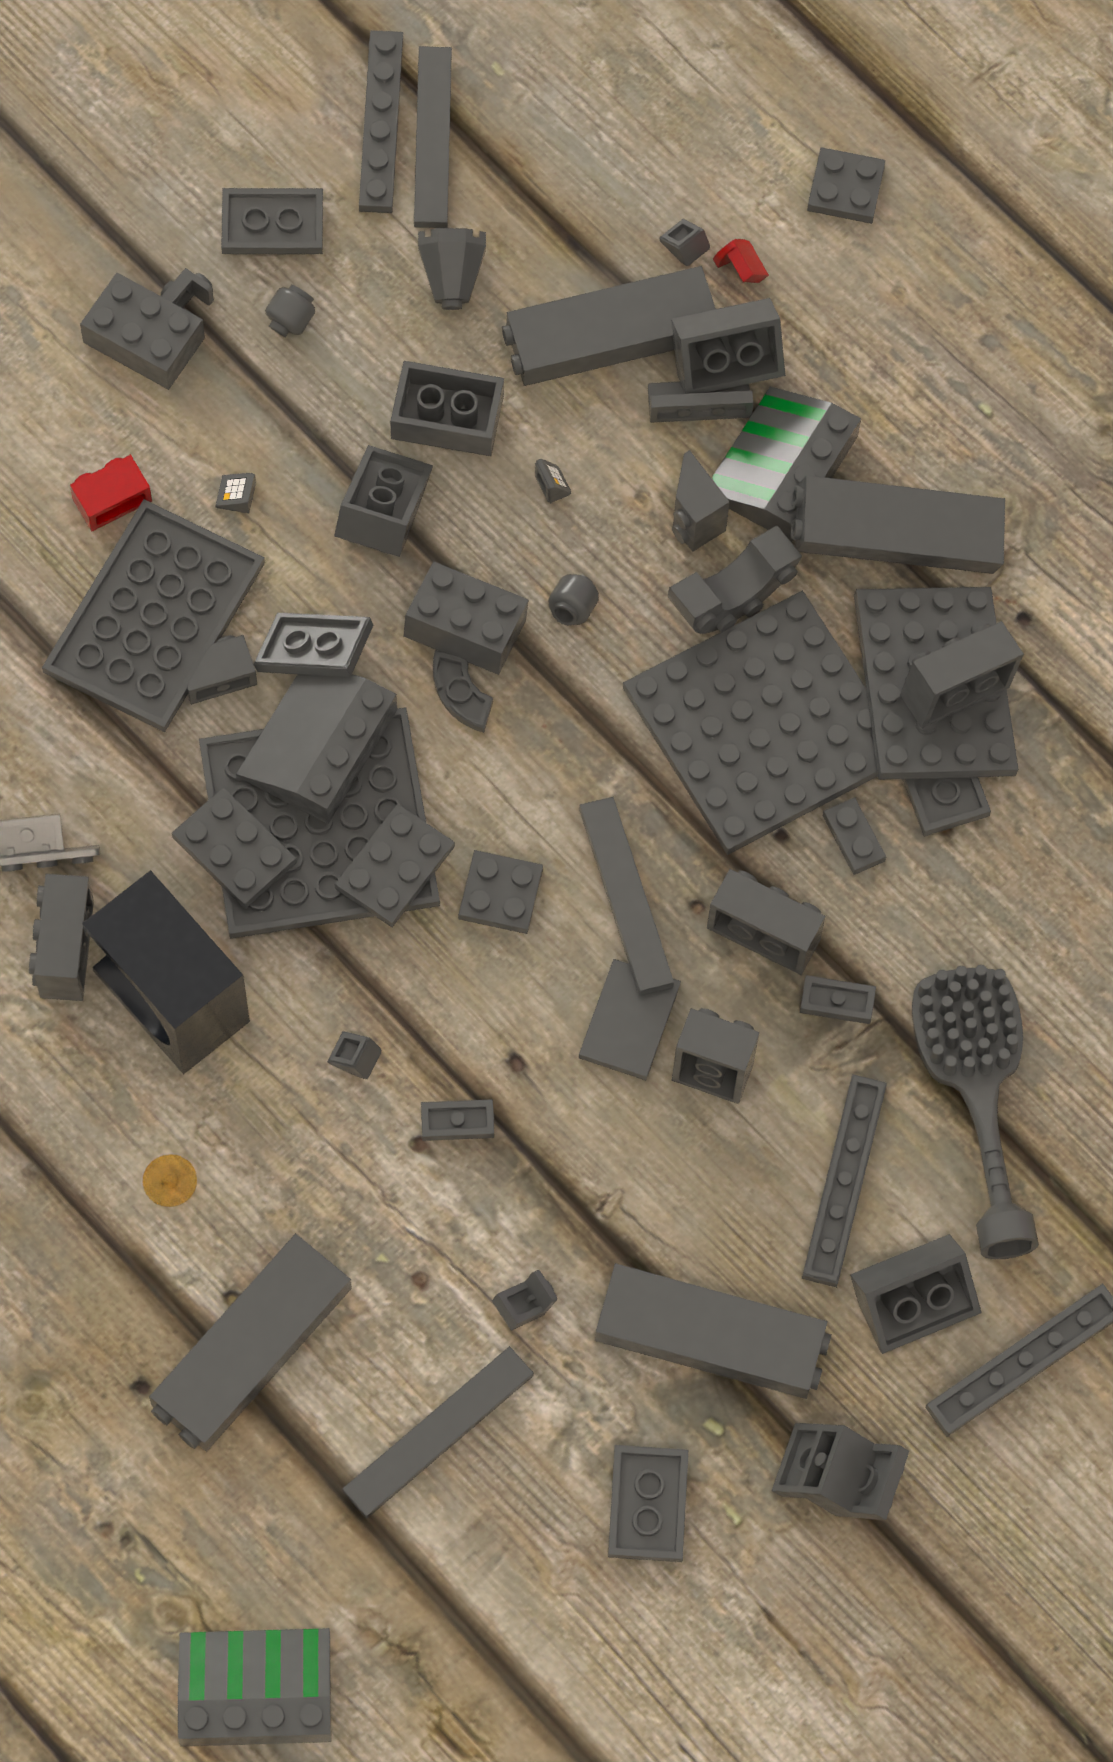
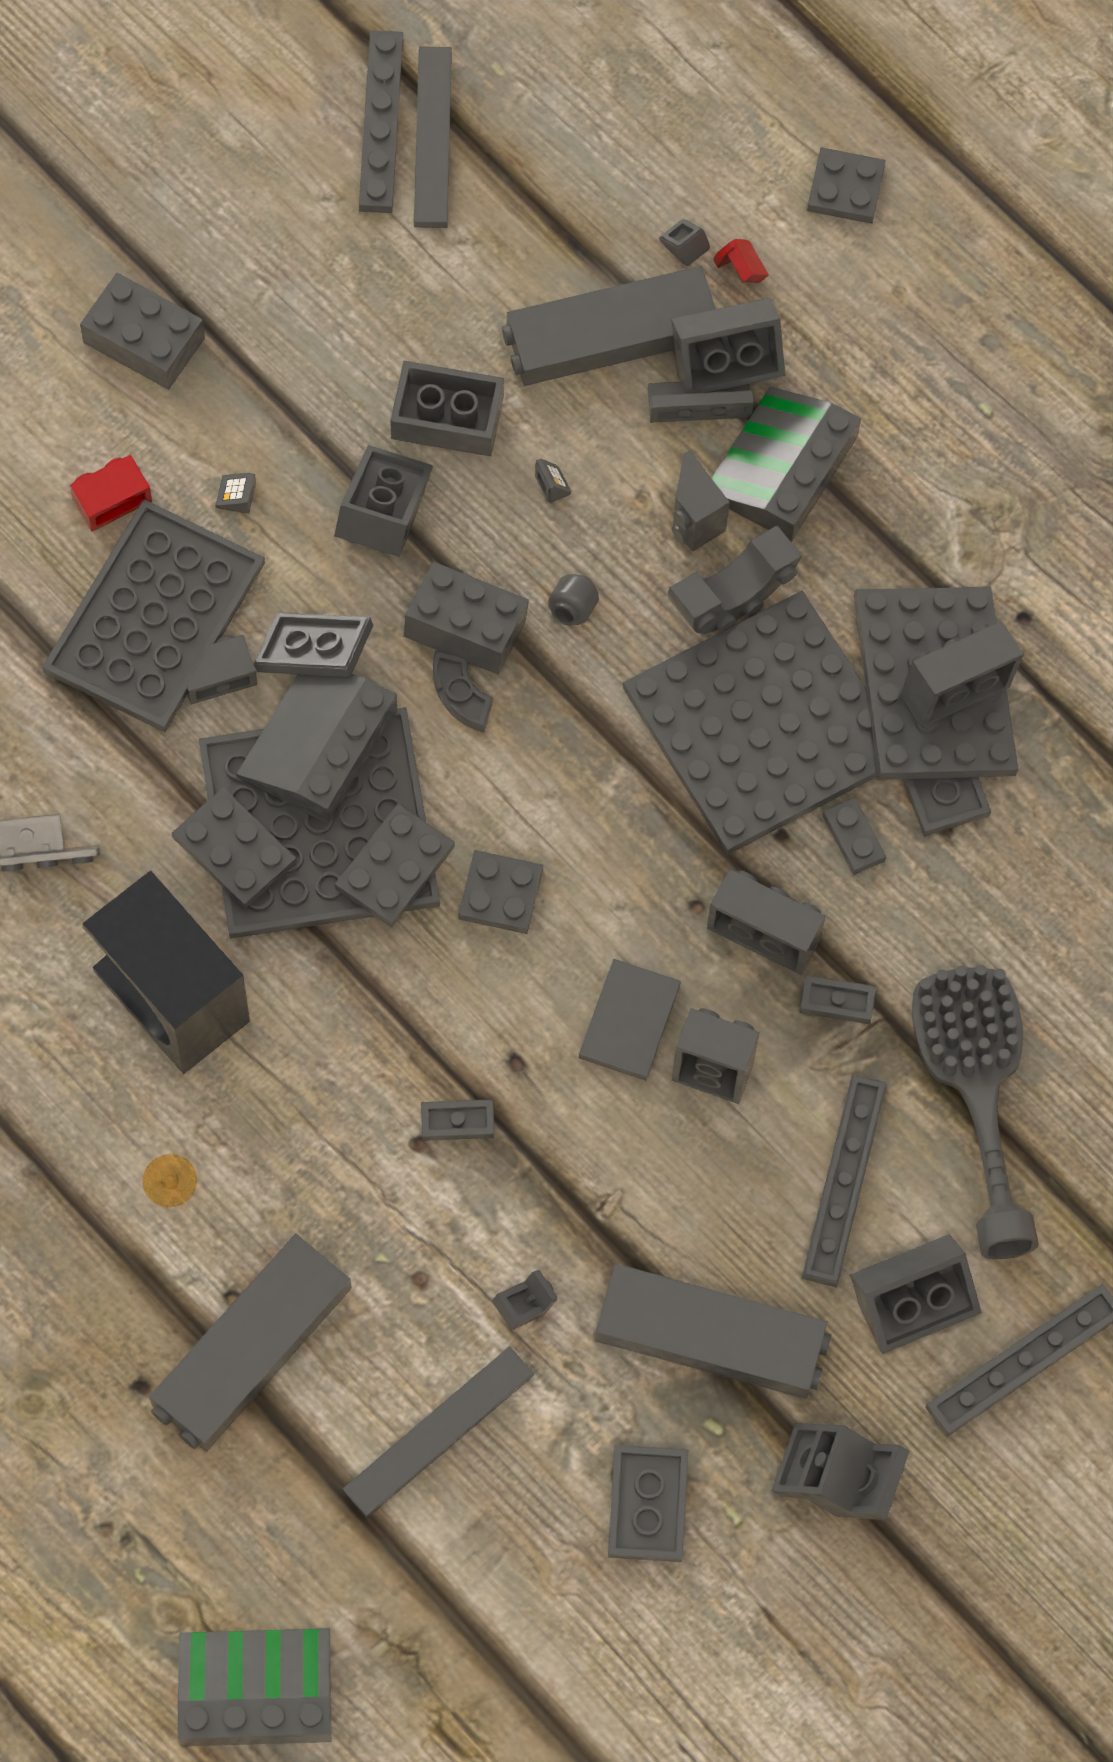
(60, 939): dark grey brick -> none
(186, 287): dark grey bracket -> none
(272, 221): dark grey plate -> none
(290, 310): dark grey head -> none
(355, 1054): dark grey slope -> none
(452, 263): dark grey cone -> none
(626, 896): dark grey tile -> none
(898, 524): dark grey brick -> none

